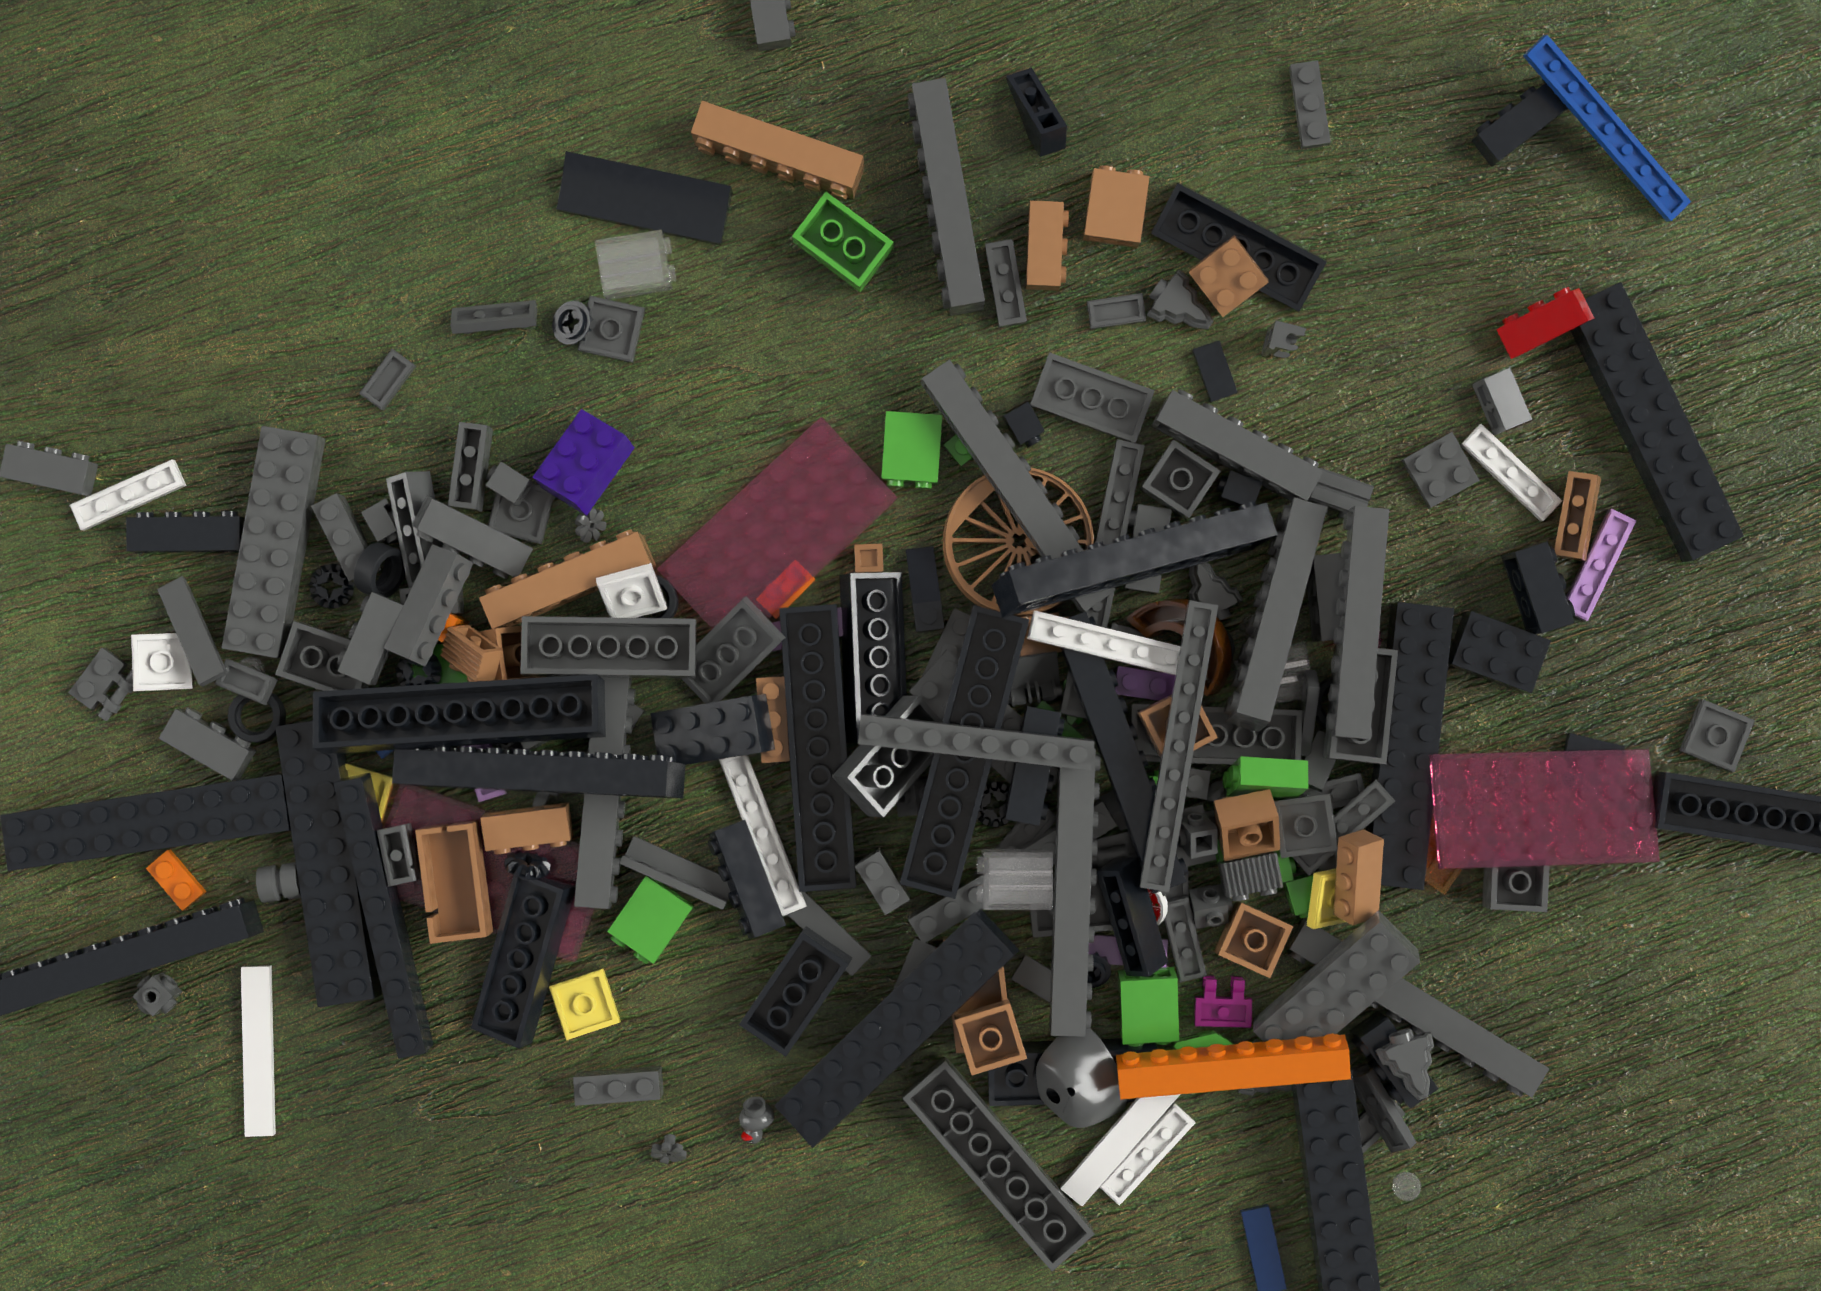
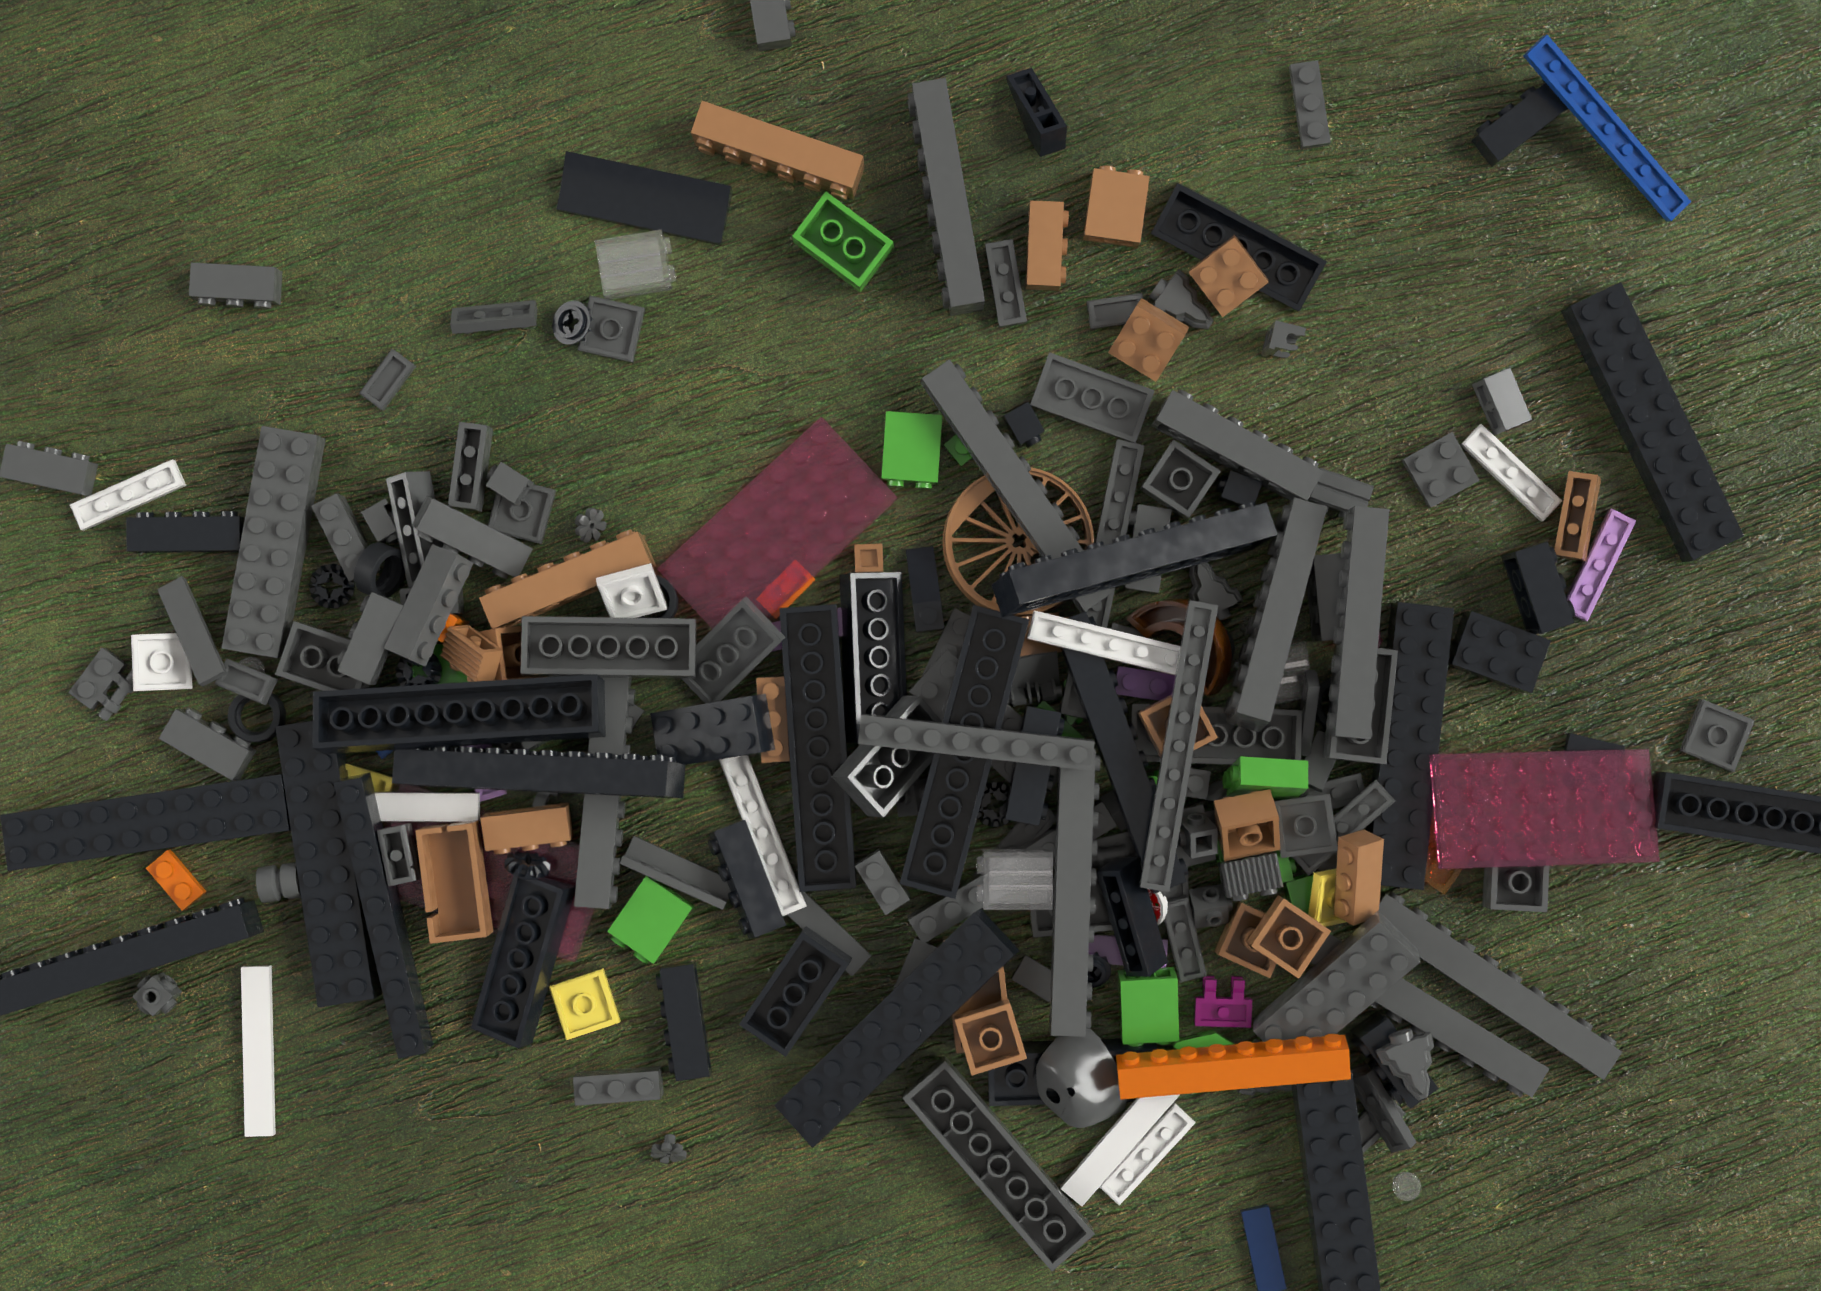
(235, 285): none -> dark grey brick
(428, 806): none -> white tile
(583, 462): dark purple brick -> none
(685, 1021): none -> black brick
(754, 1118): dark grey animal -> none
(1148, 339): none -> medium nougat brick
(1214, 371): black tile -> none
(1288, 936): none -> medium nougat brick
(1502, 990): none -> dark grey brick
(1544, 322): red brick -> none

